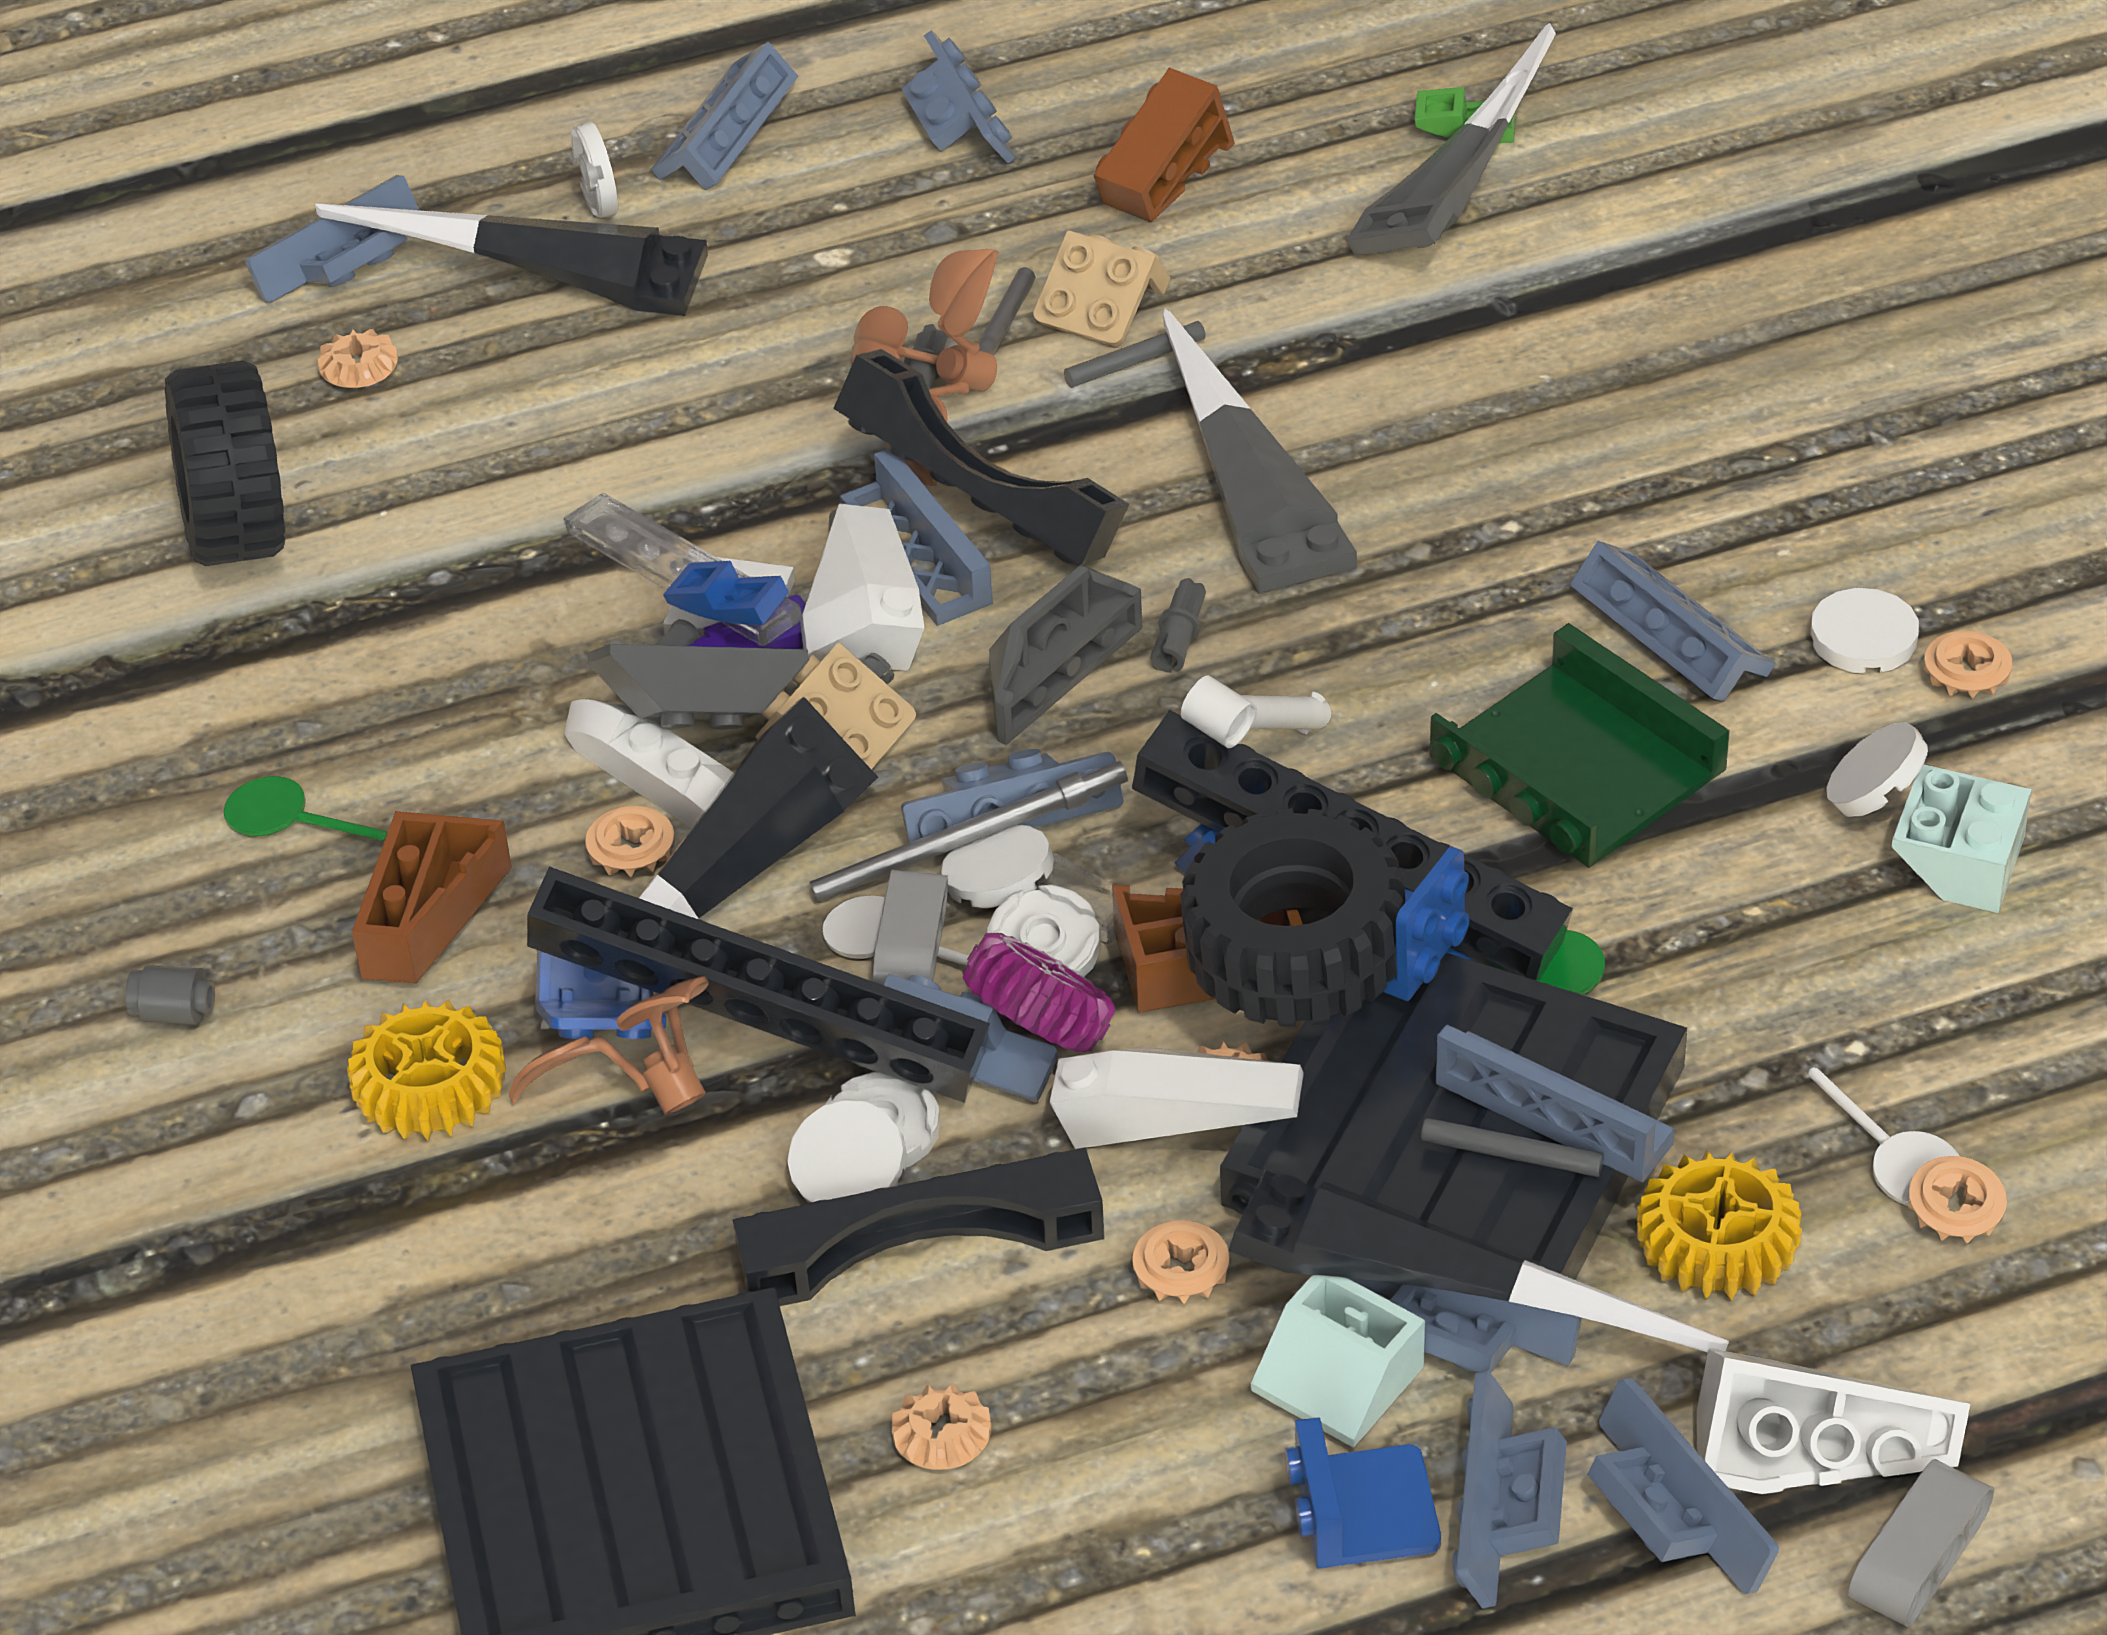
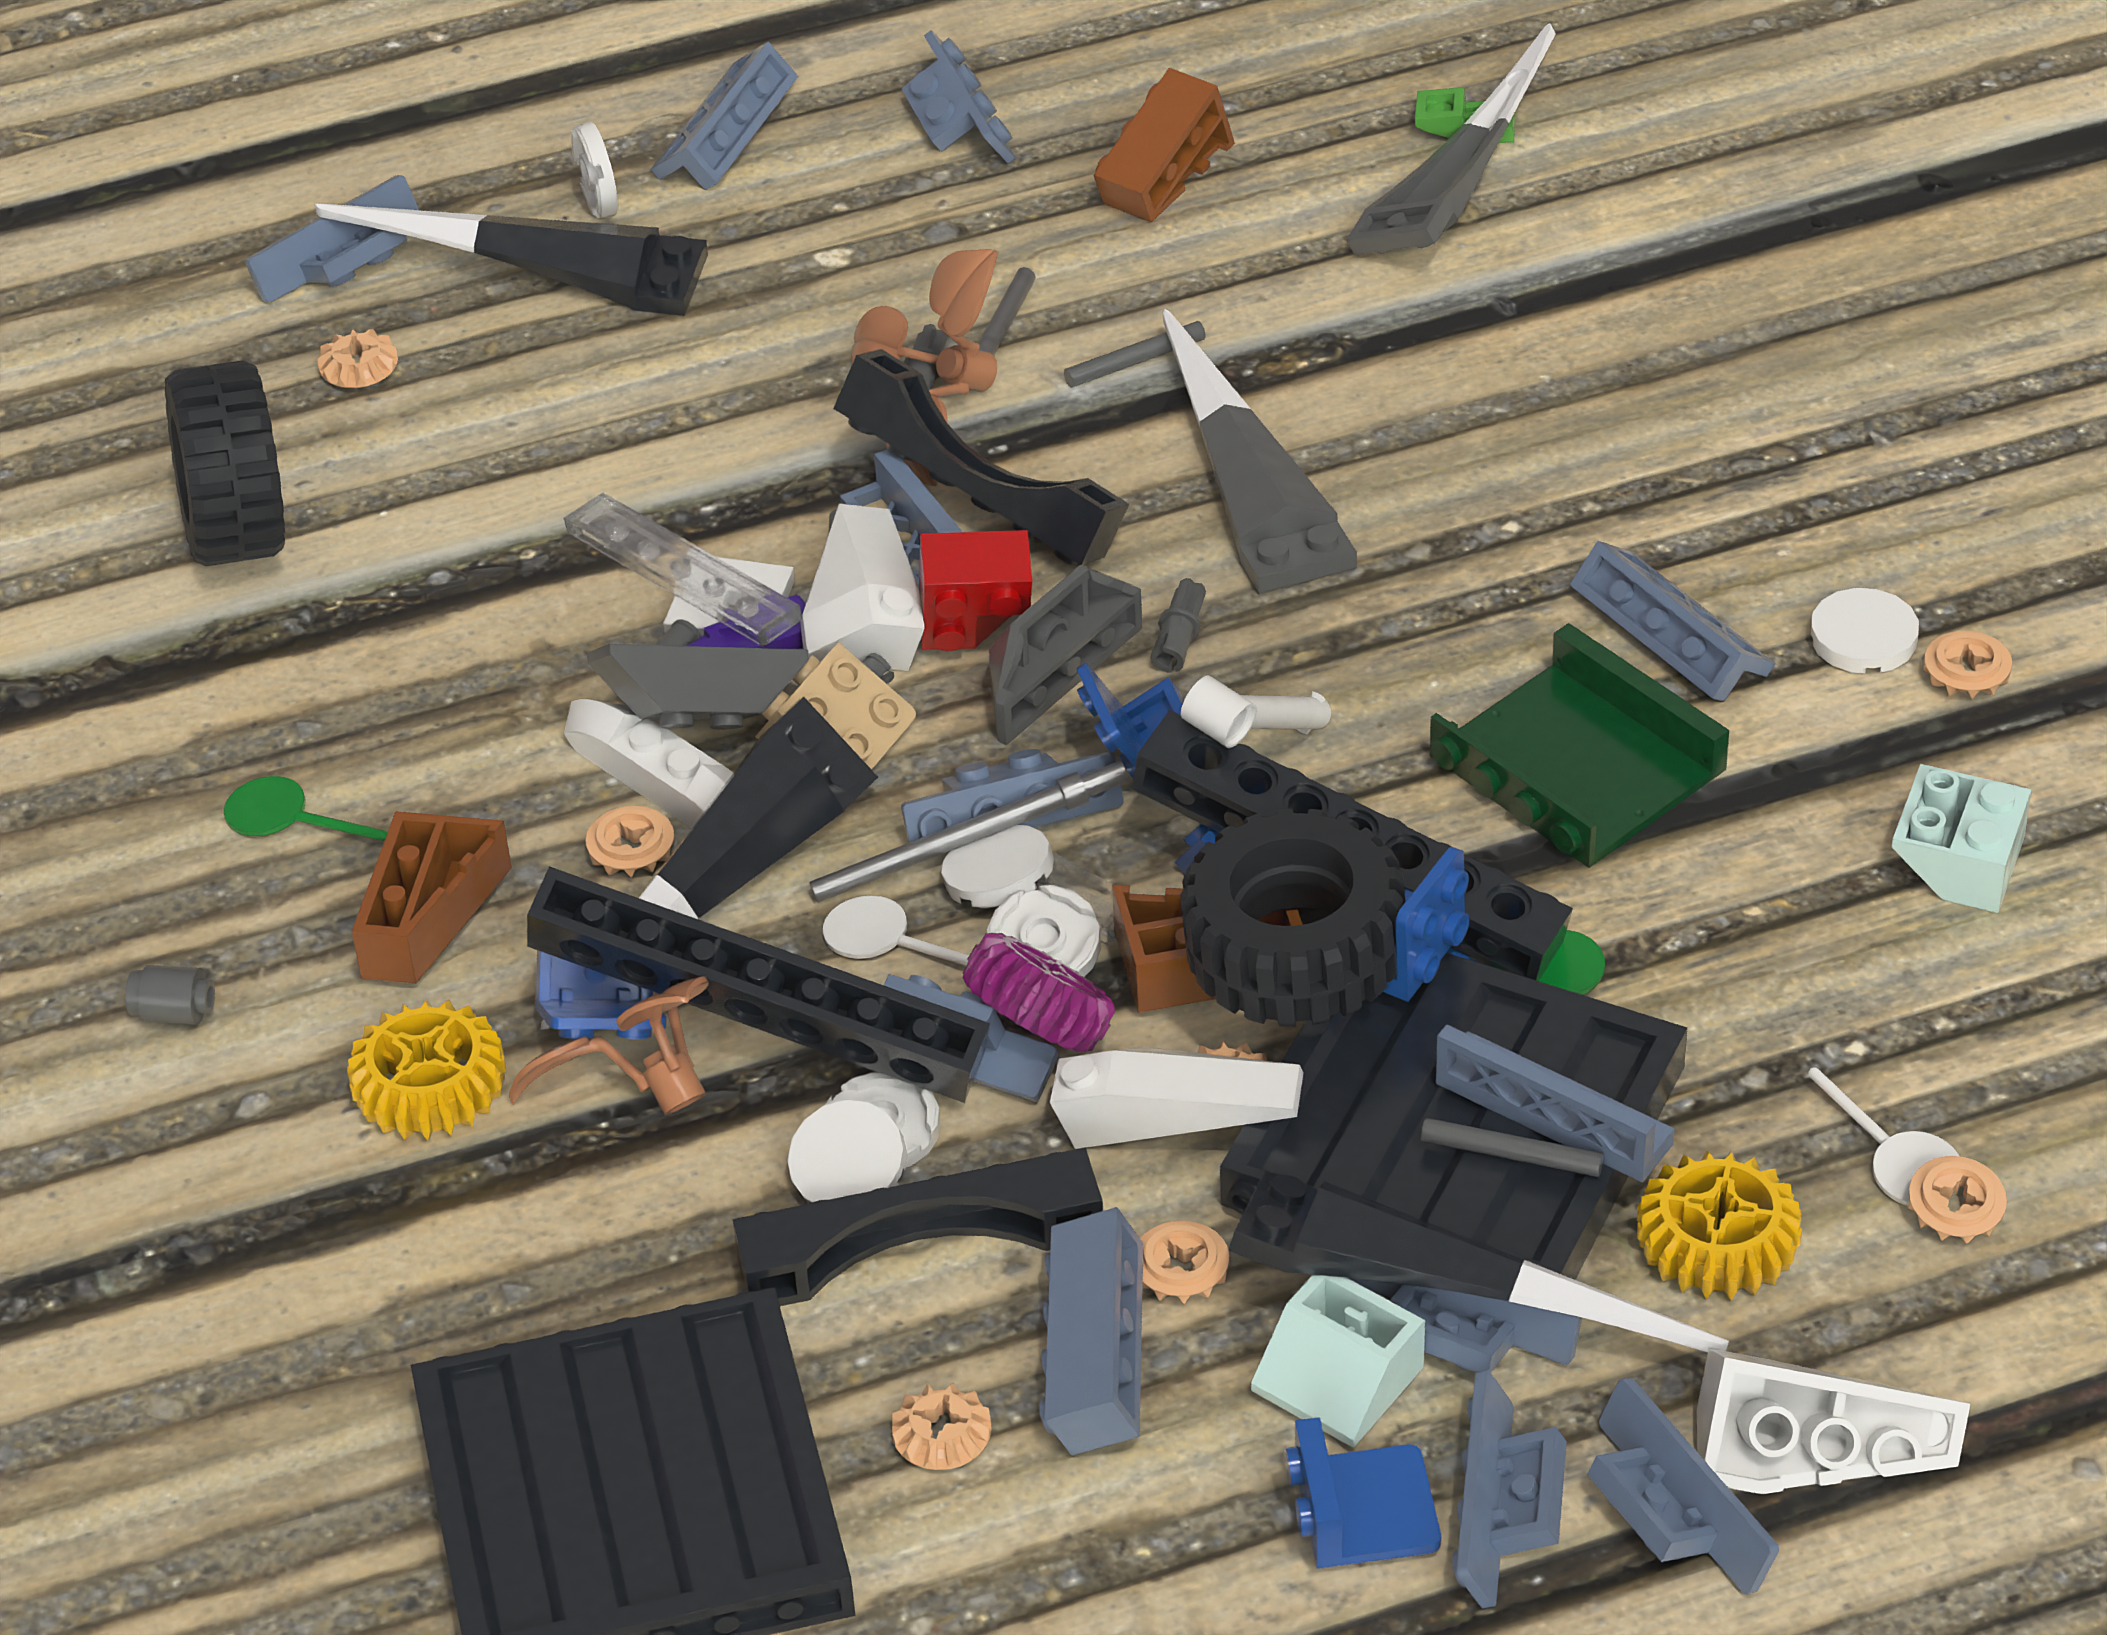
(720, 595): blue slope -> none
(910, 925): light grey beam -> none
(971, 585): none -> red slope
(1093, 1332): none -> sand blue brick
(1098, 287): tan bracket -> none
(1127, 725): none -> blue bracket
(1874, 767): white tile -> none
(1921, 1543): light grey beam -> none

